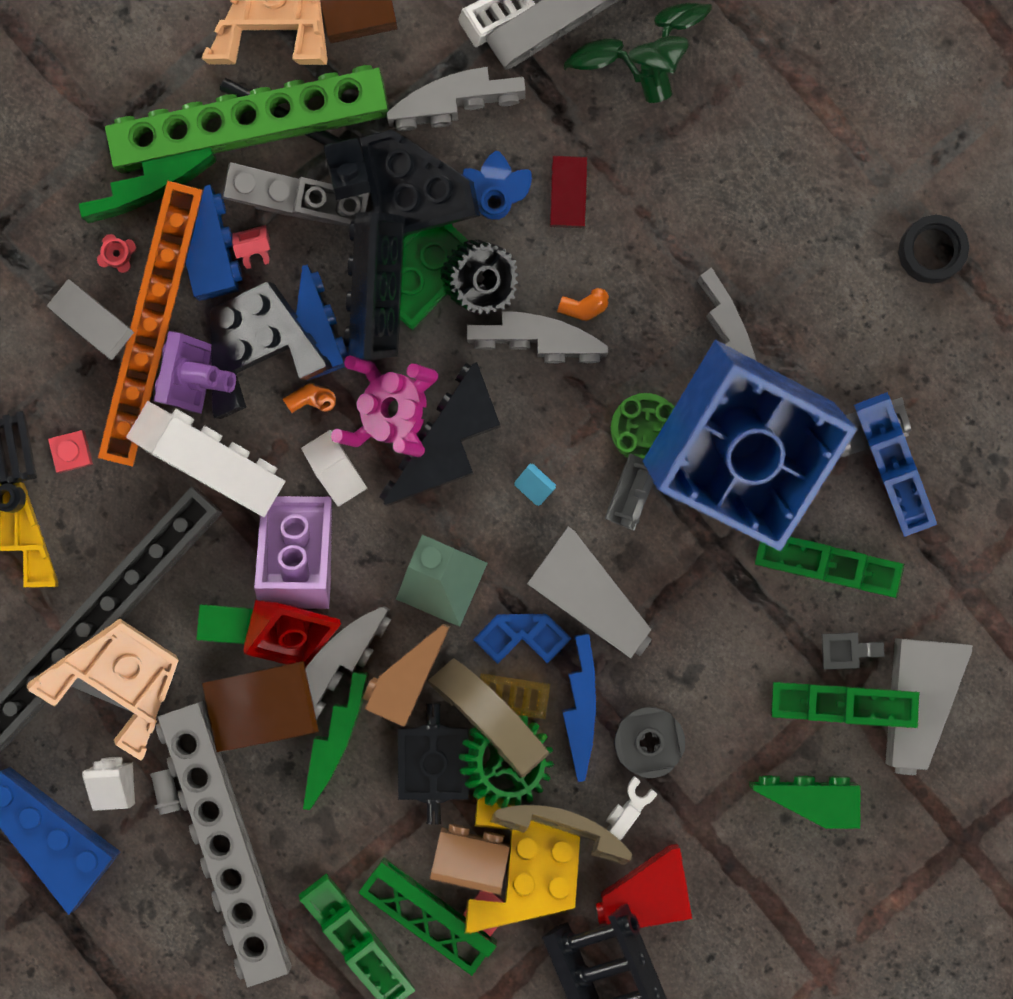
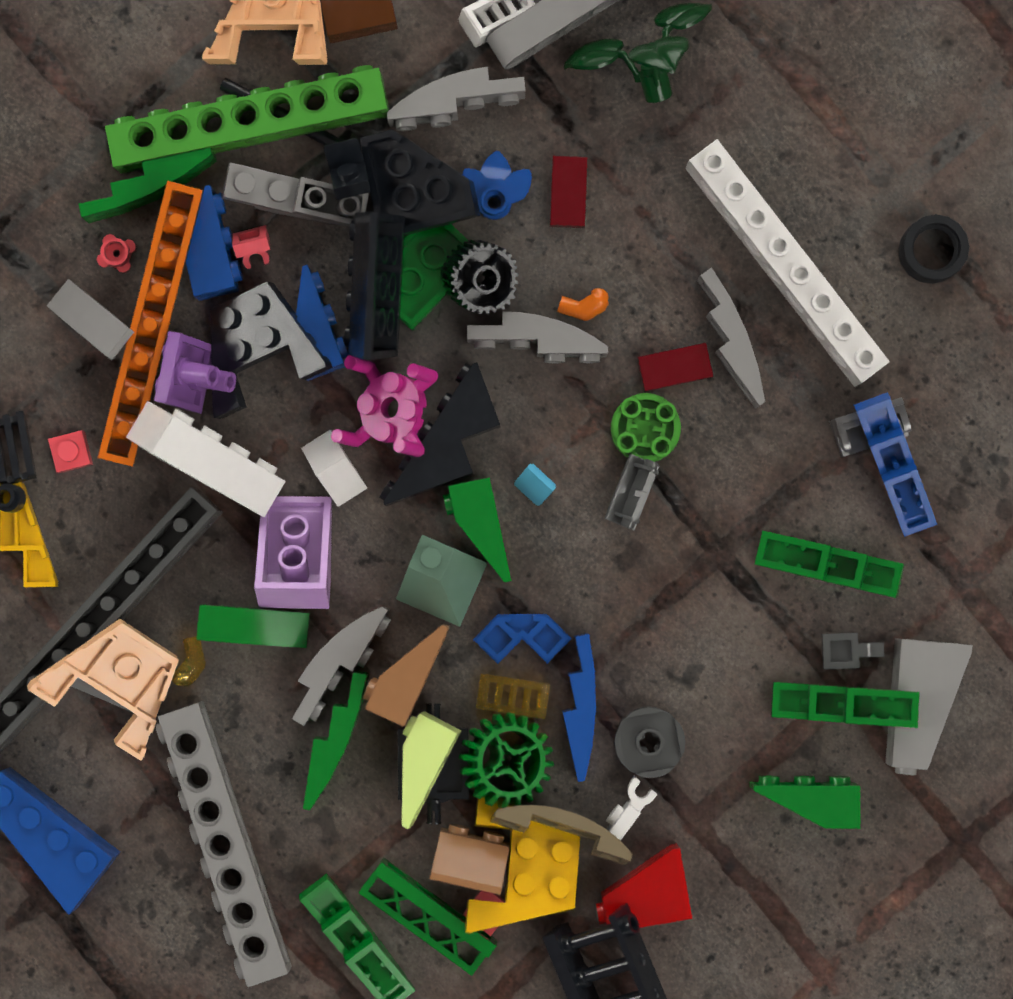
(110, 784): white slope -> none
(165, 792): light grey pin -> none
(192, 665): none -> clear yellow arm
(260, 707): reddish brown slope -> none
(287, 633): red slope -> none
(312, 395): orange arm -> none
(424, 755): none -> yellowish green slope
(477, 516): none -> green slope
(490, 716): dark tan slope -> none
(584, 590): light grey slope -> none
(675, 367): none -> dark red tile
(748, 446): blue brick -> none
(786, 263): none -> white brick

